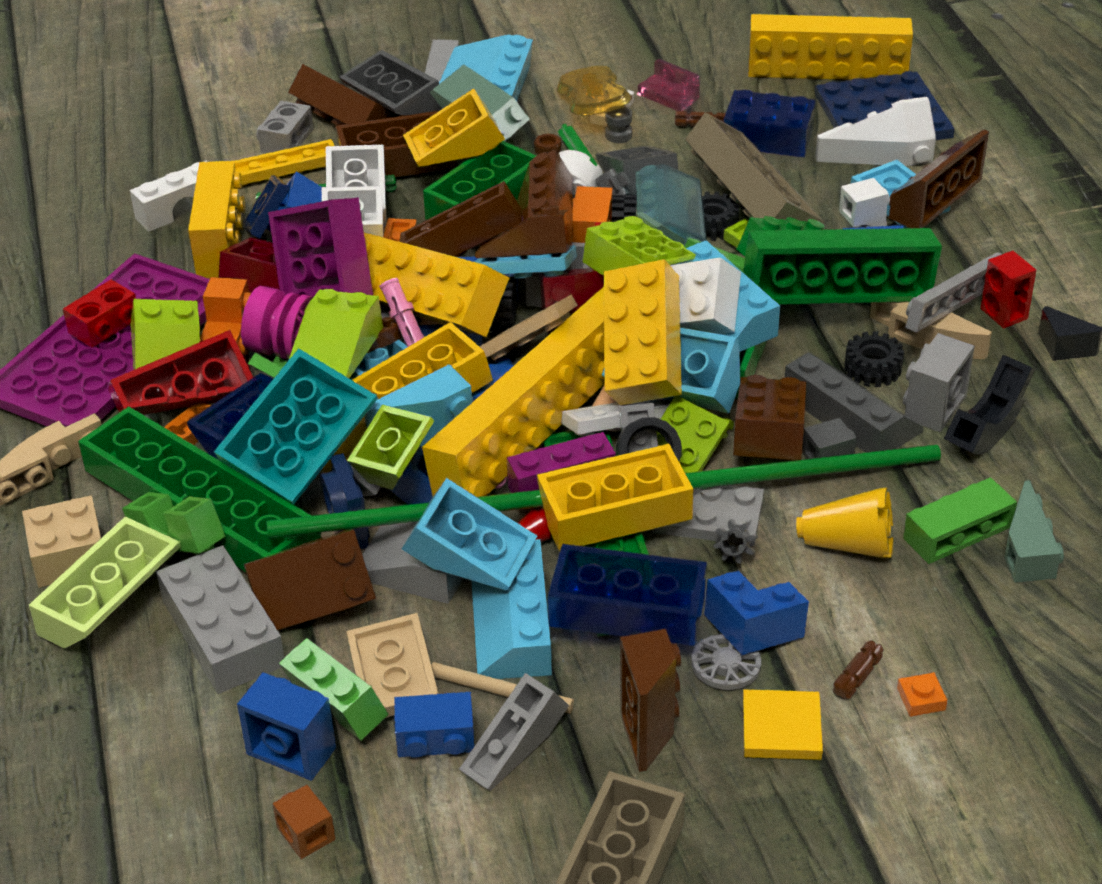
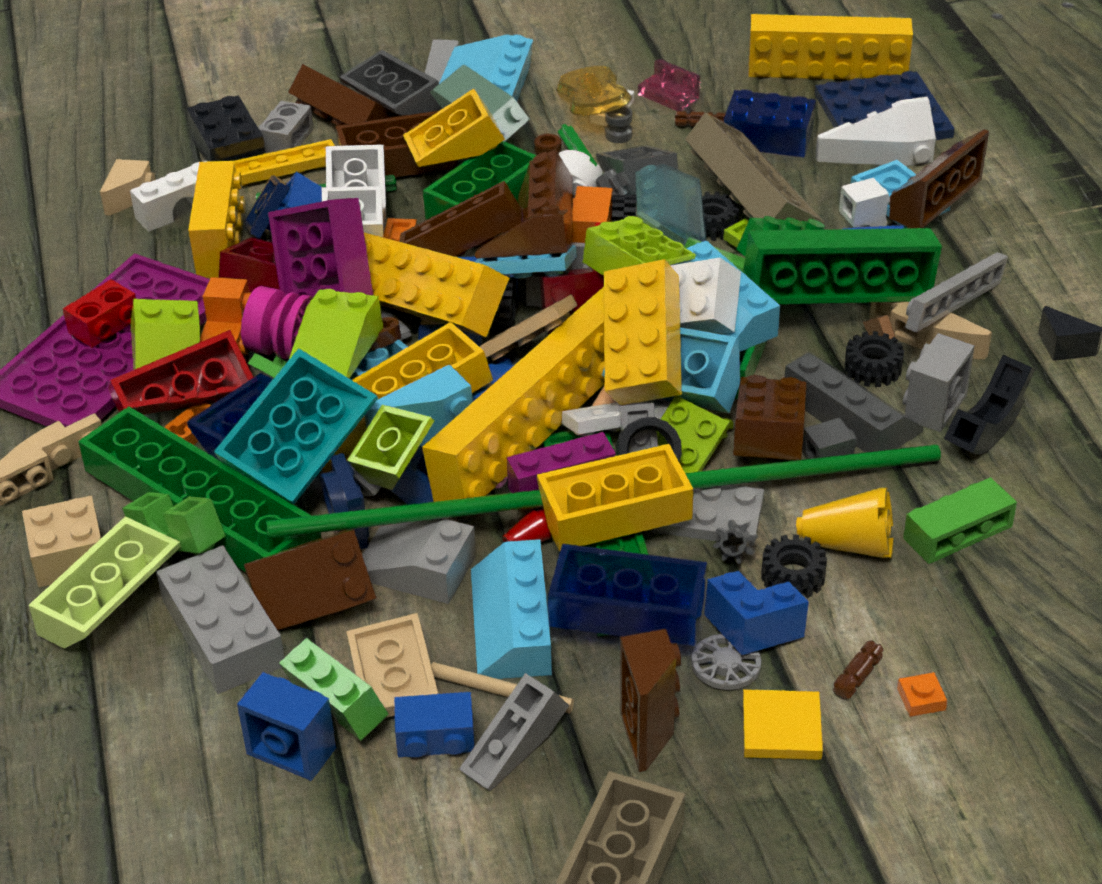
(121, 179): none -> tan slope
(224, 130): none -> black brick
(304, 821): dark orange brick -> none
(401, 311): bright pink pin -> none
(469, 538): medium azure slope -> none
(798, 553): none -> black tyre
(881, 325): none -> medium nougat tile
(1008, 289): red brick -> none
(1031, 545): sand green slope -> none

